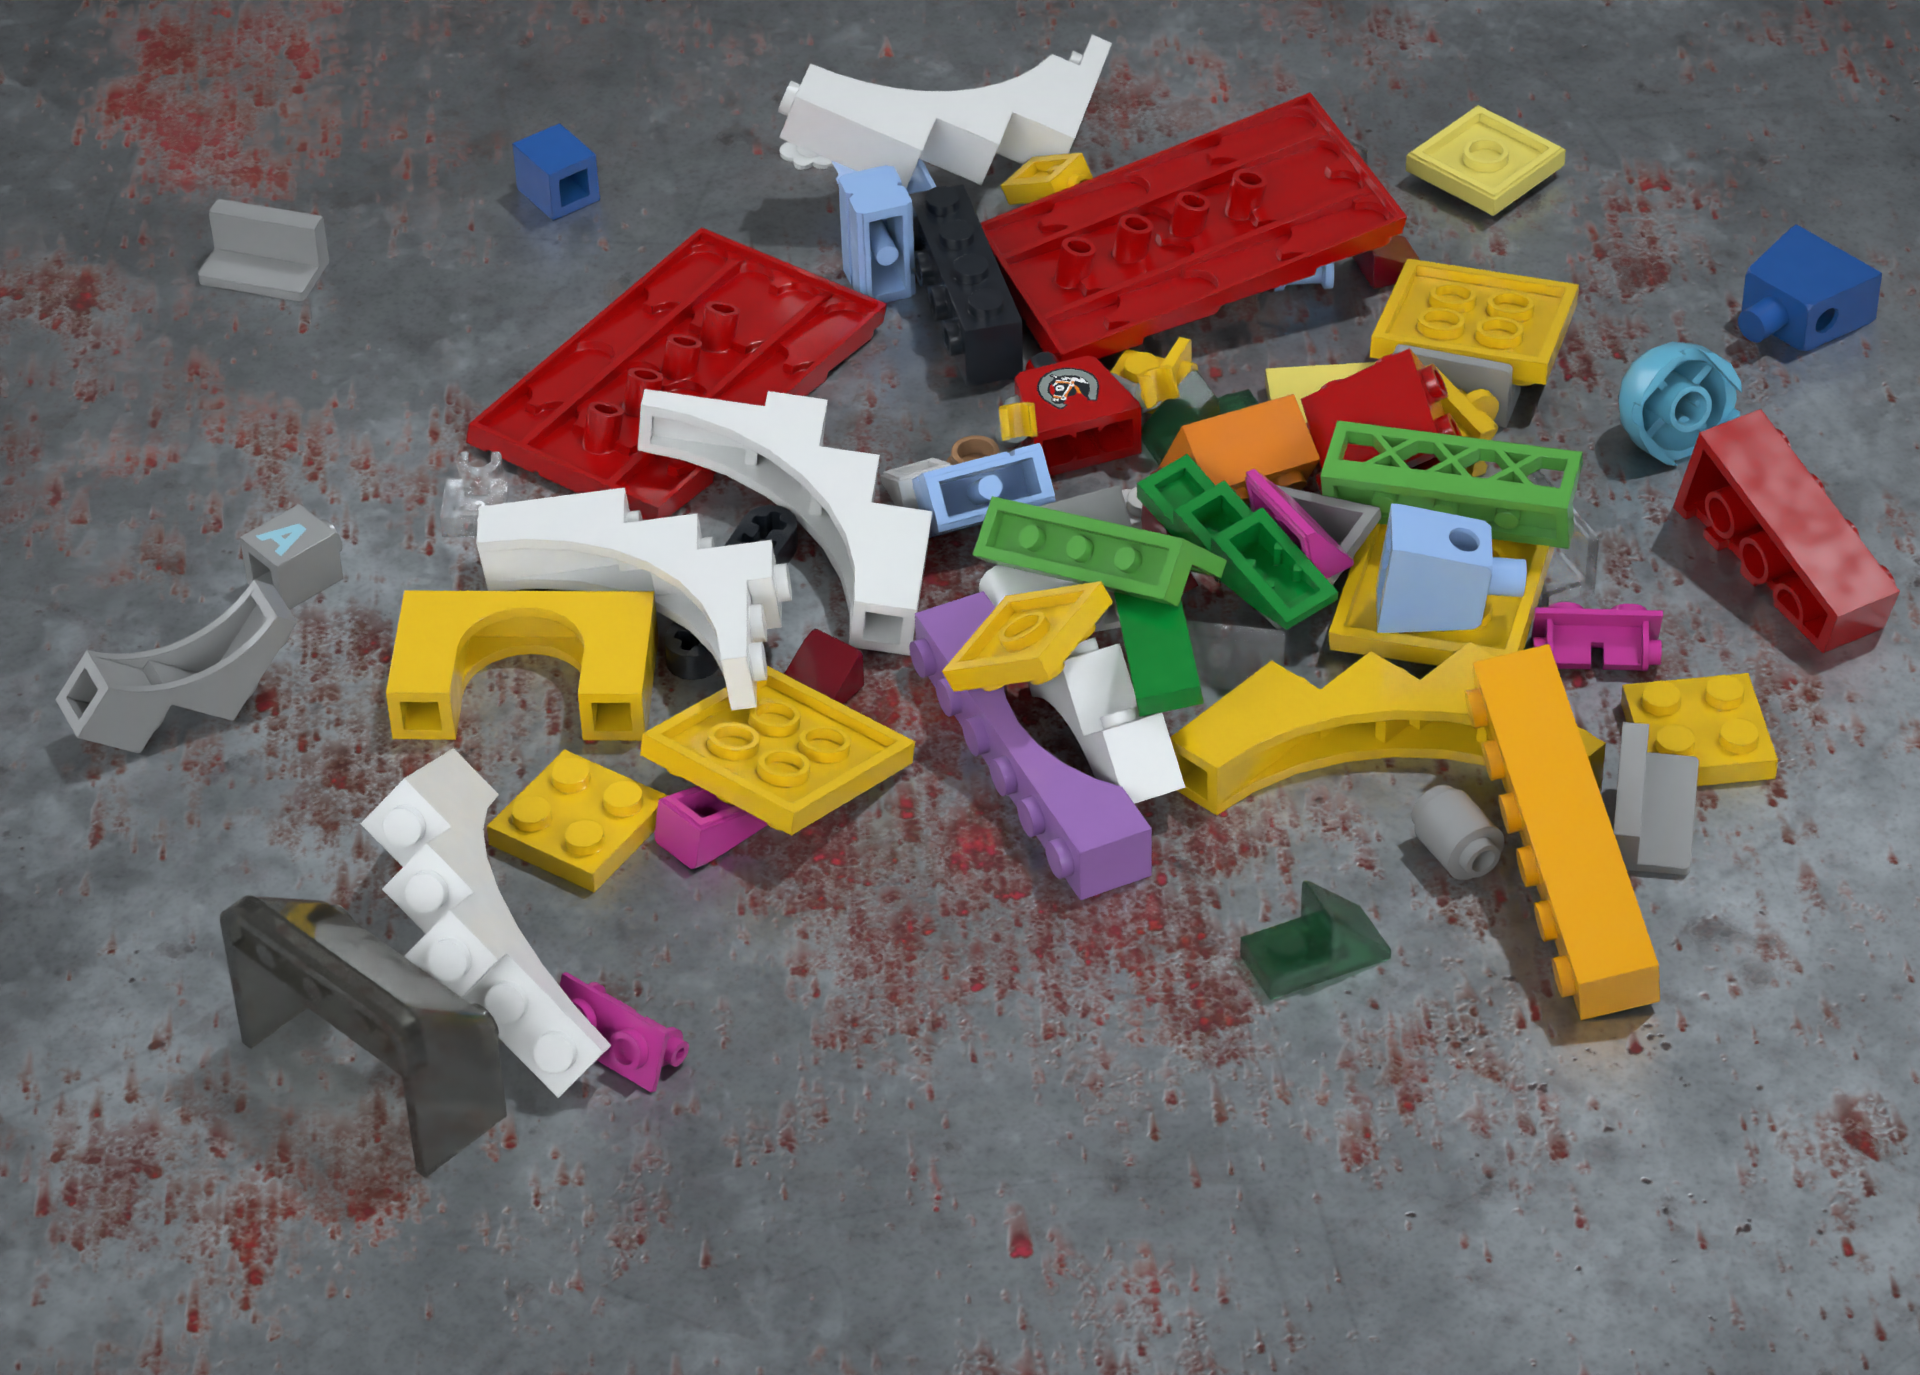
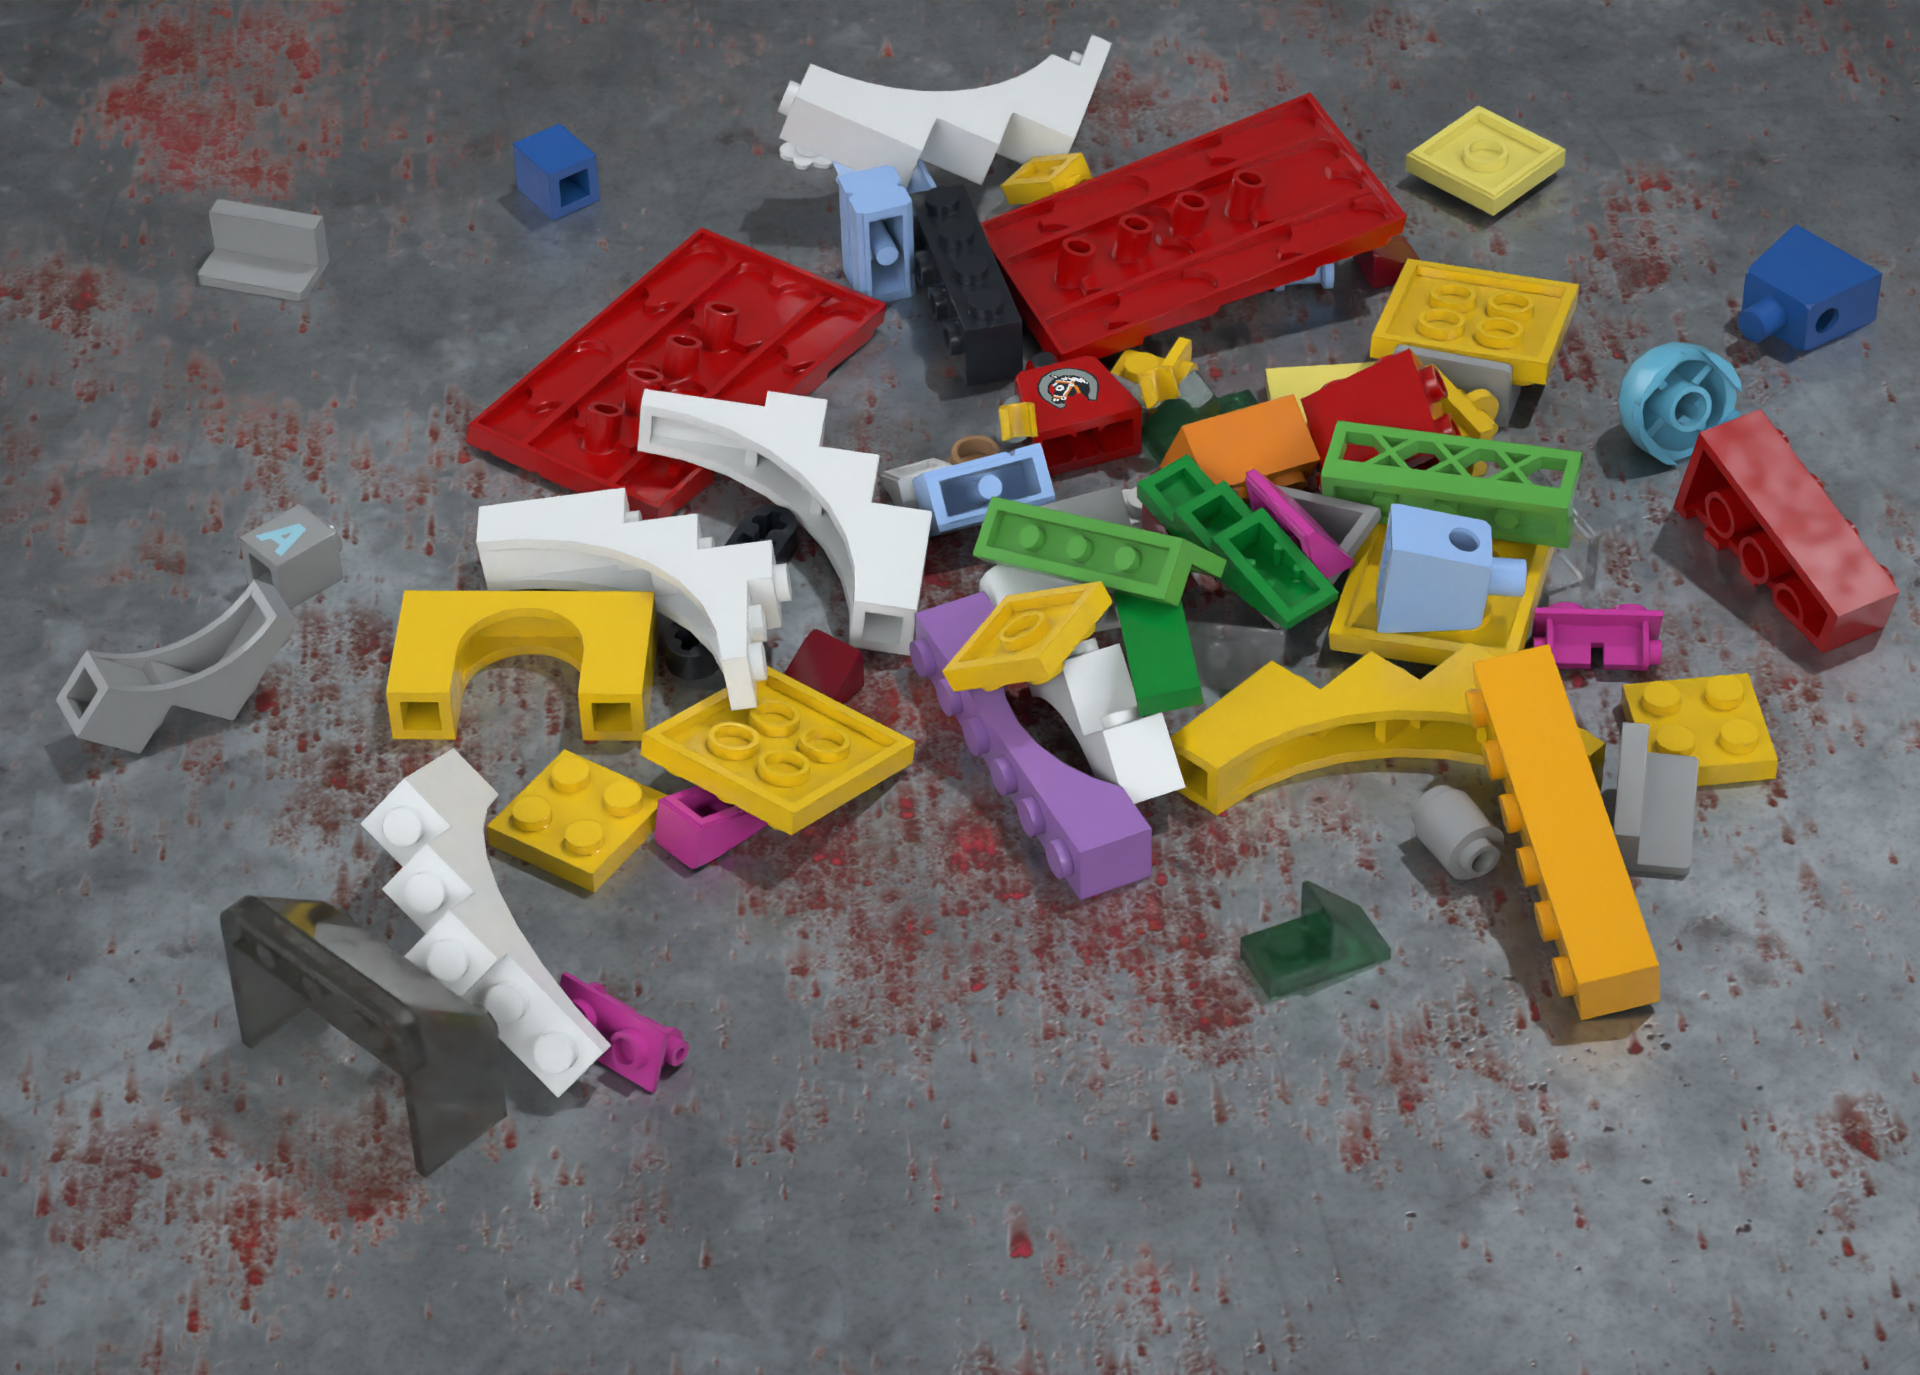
(471, 490): clear plate -> none

